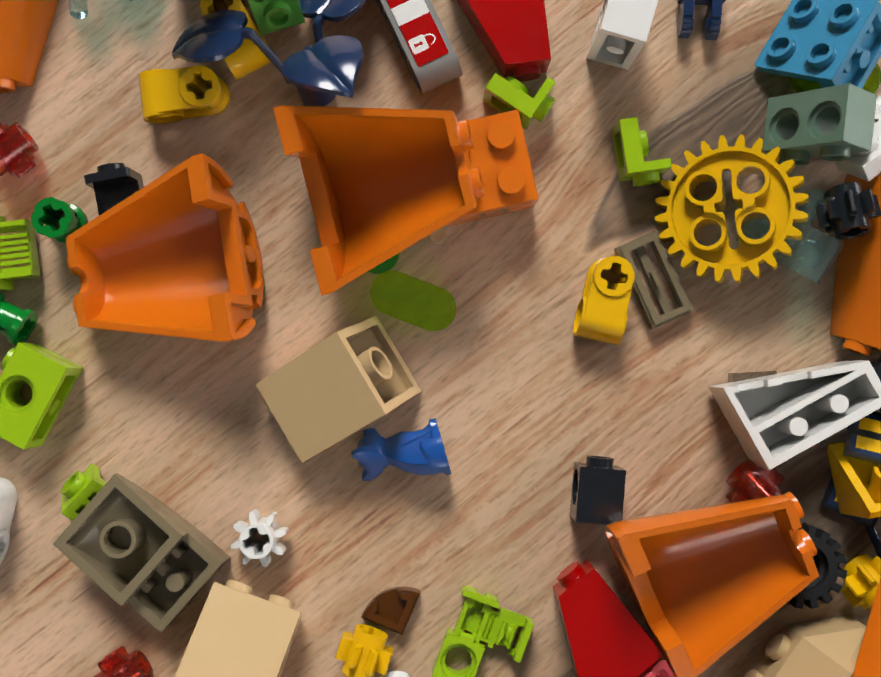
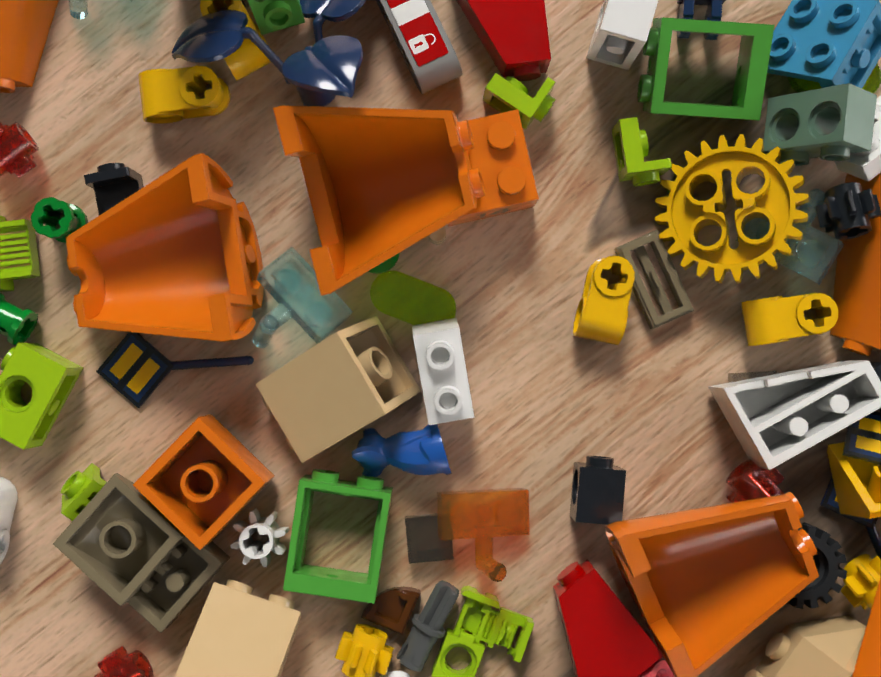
(139, 368): none -> piece
(203, 480): none -> orange brick
(297, 291): none -> clear light blue plate
(331, 581): none -> bright green window
(424, 541): none -> clear smoke tile
(428, 626): none -> dark grey axle
(442, 371): none -> white brick
(482, 517): none -> clear orange plate
(750, 72): none -> bright green window
(783, 318): none -> yellow piece

